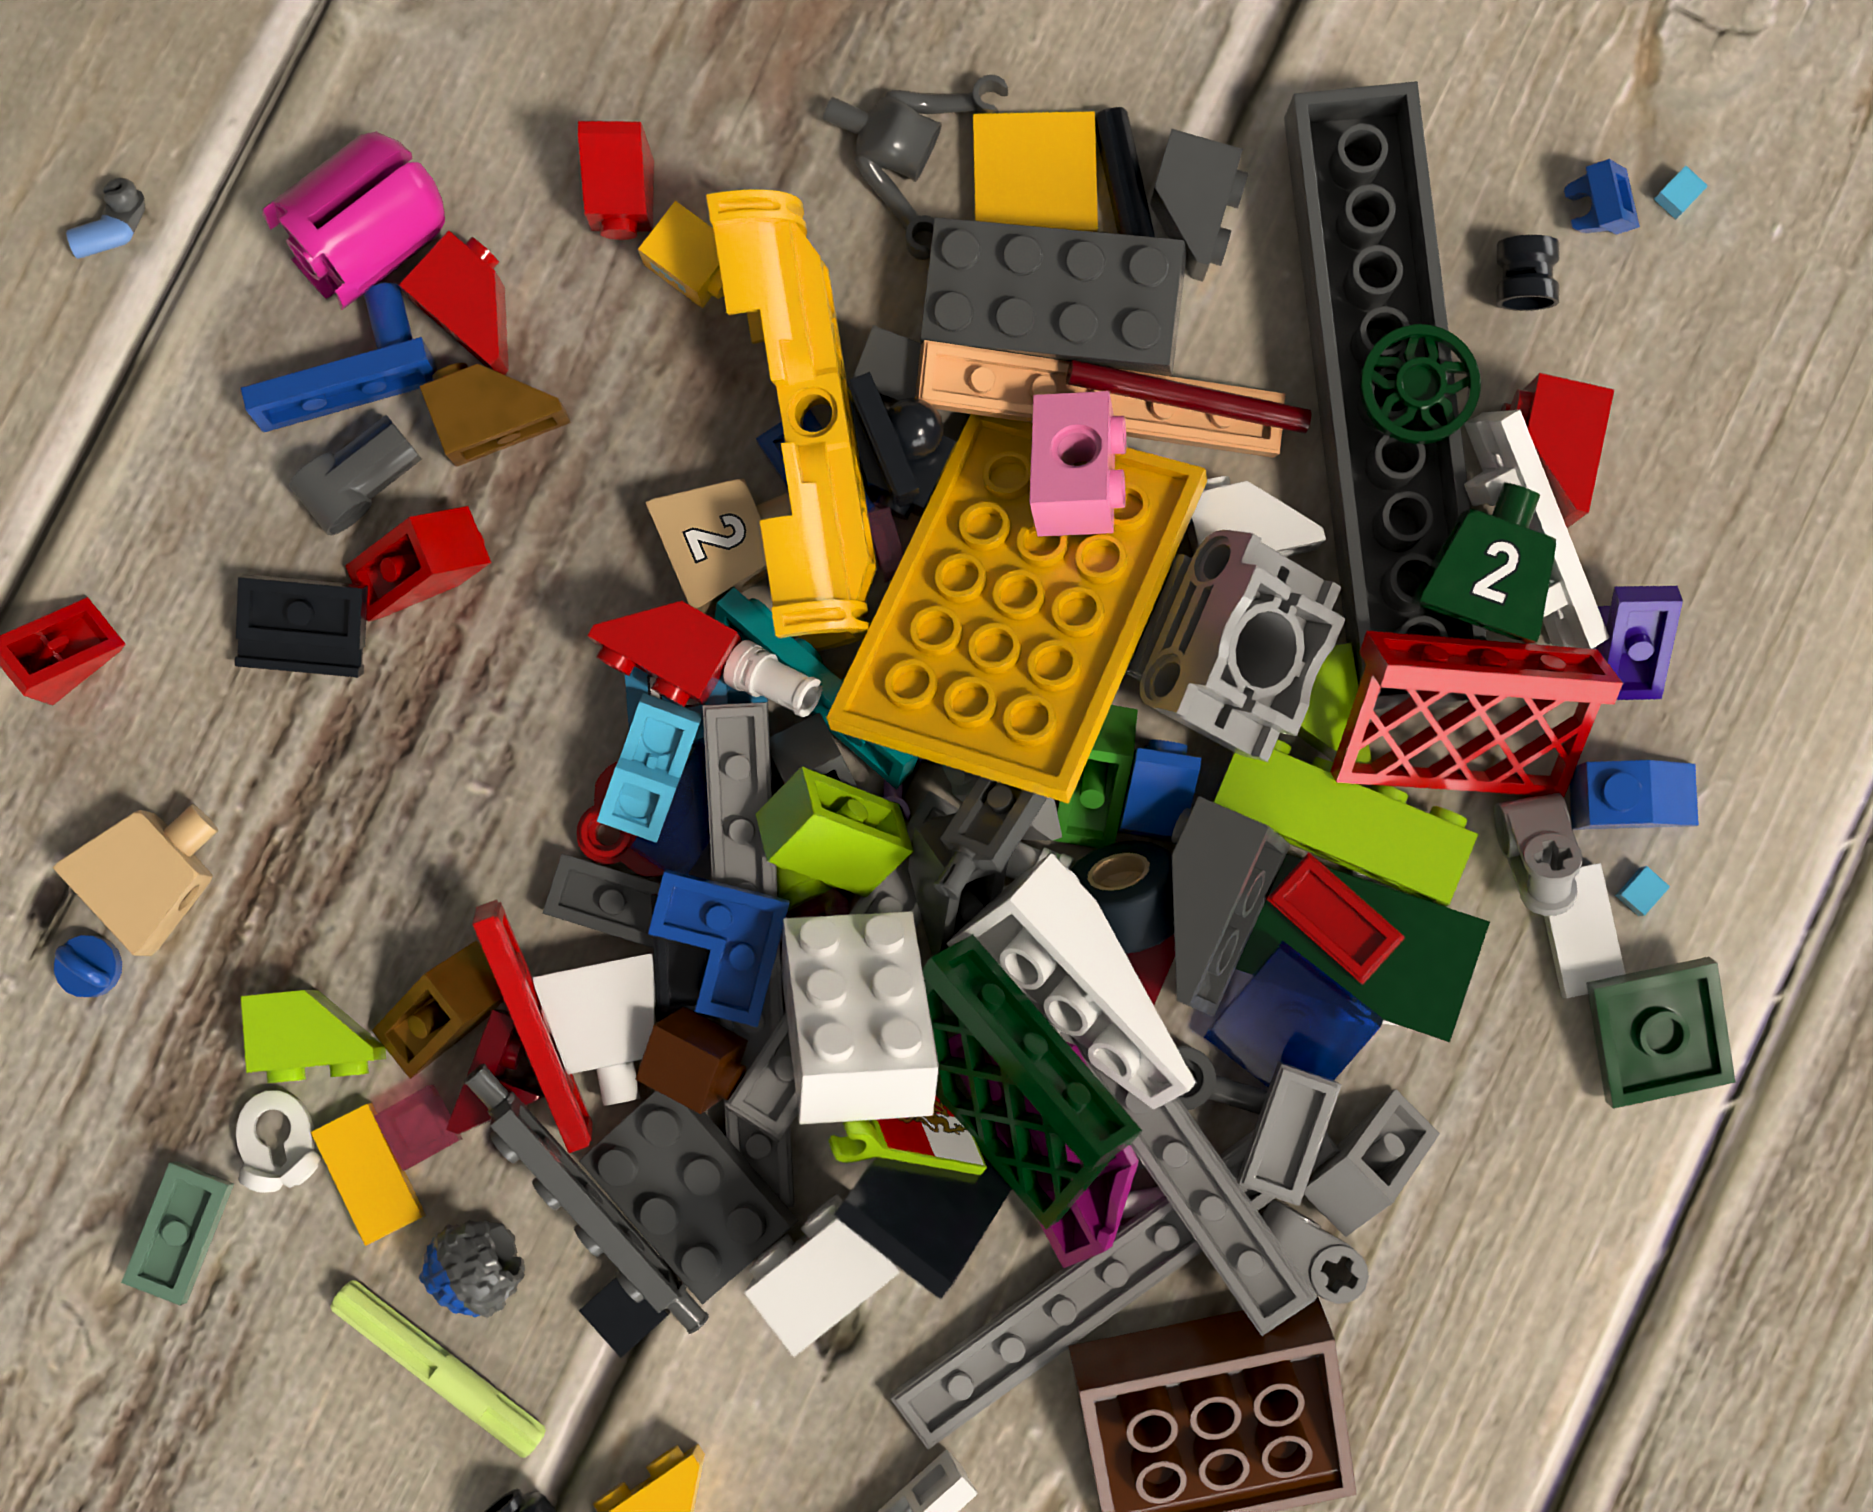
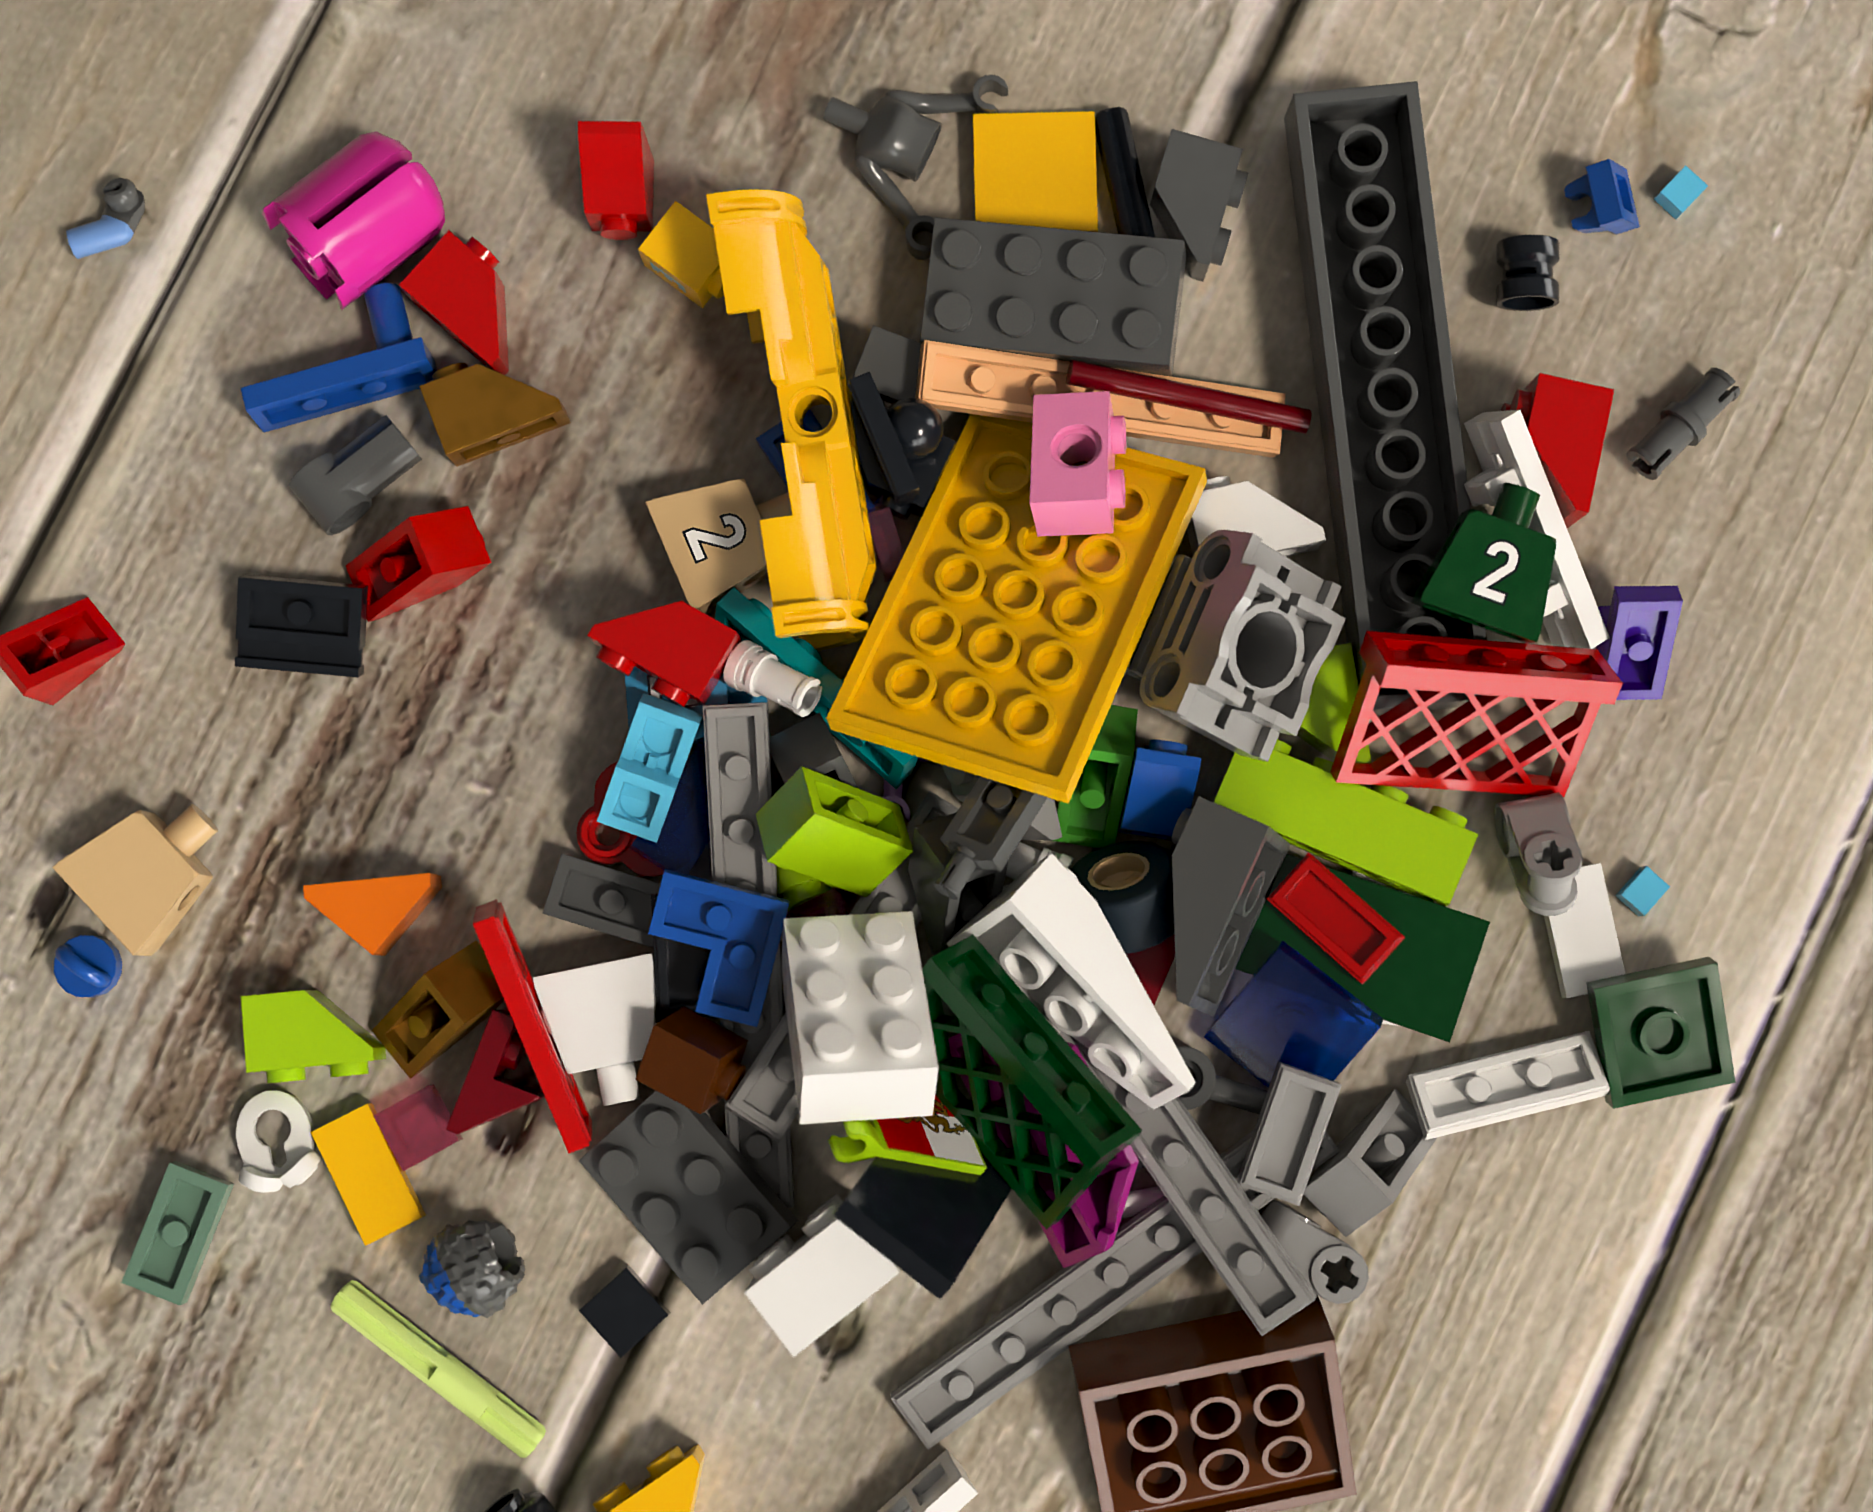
(375, 909): none -> orange slope
(565, 1184): dark grey plate -> none
(1420, 384): dark green wheel -> none
(1507, 1085): none -> white tile
(1633, 795): blue slope -> none
(1683, 423): none -> dark grey pin

